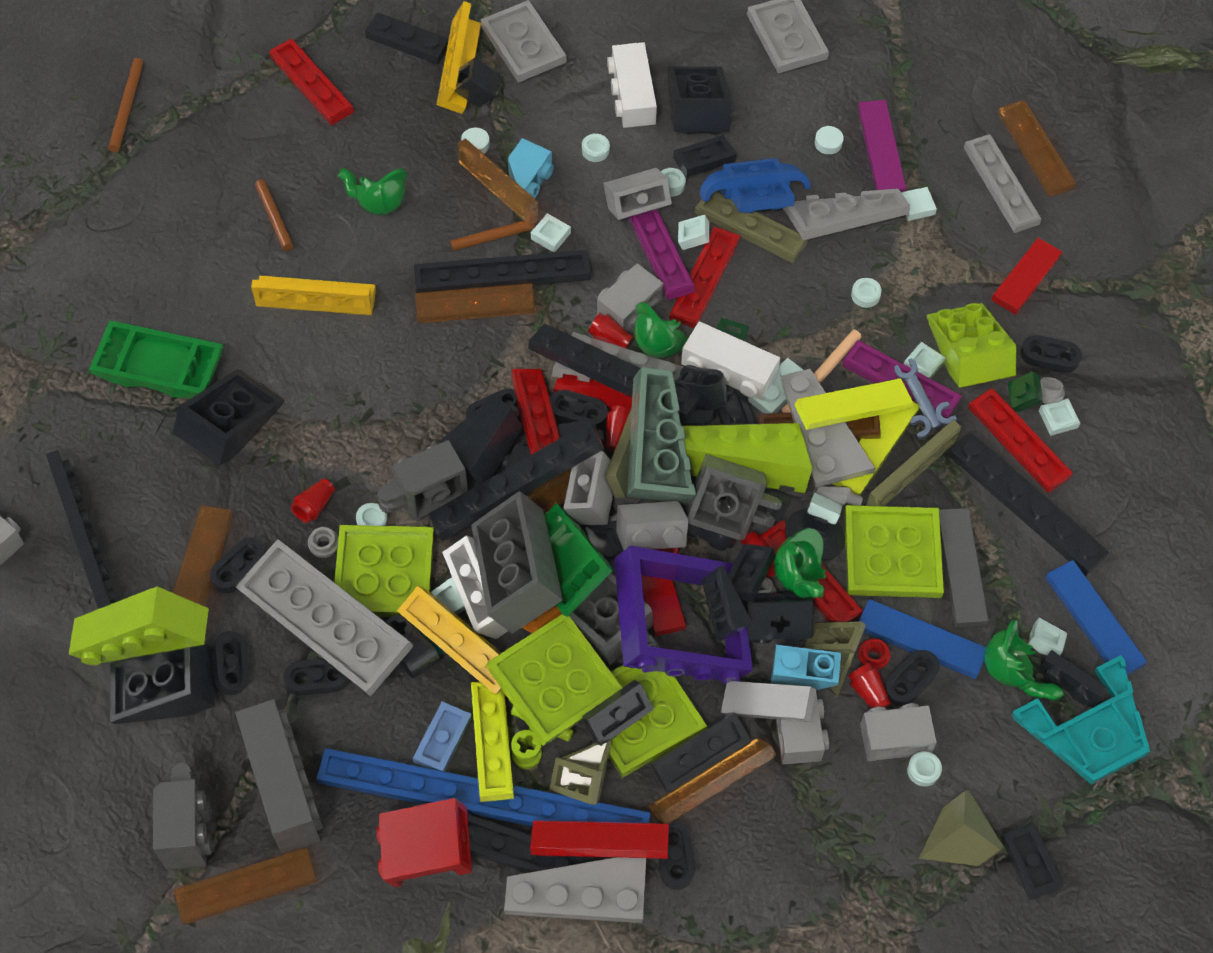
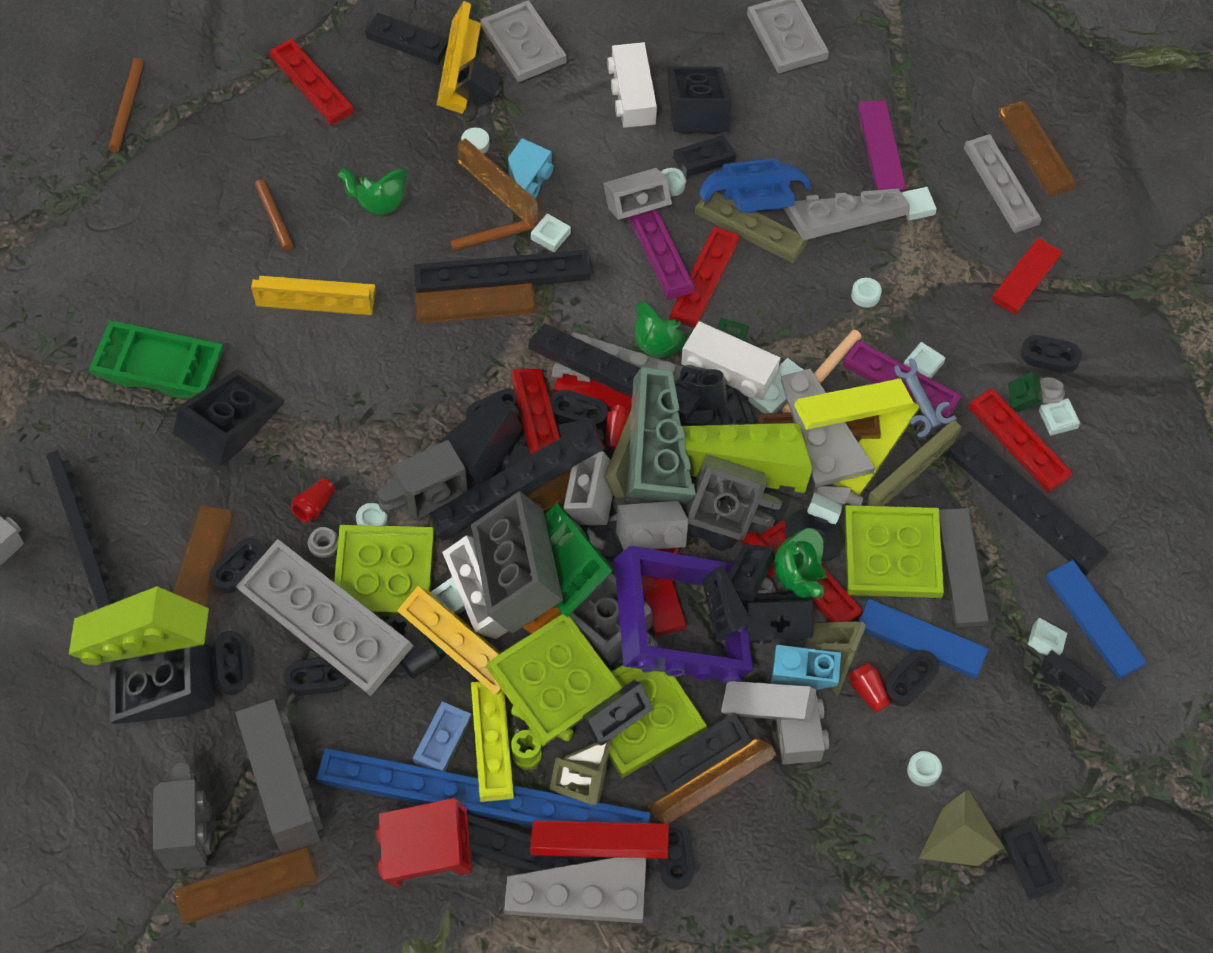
(595, 147): light aqua tile -> none
(608, 330): red cone -> none
(630, 289): light grey brick -> none
(693, 232): light aqua plate -> none
(828, 140): light aqua tile -> none
(878, 647): red plate -> none
(897, 732): light grey brick -> none
(973, 345): lime slope -> none
(1009, 664): green piece -> none
(1098, 739): teal wing -> none

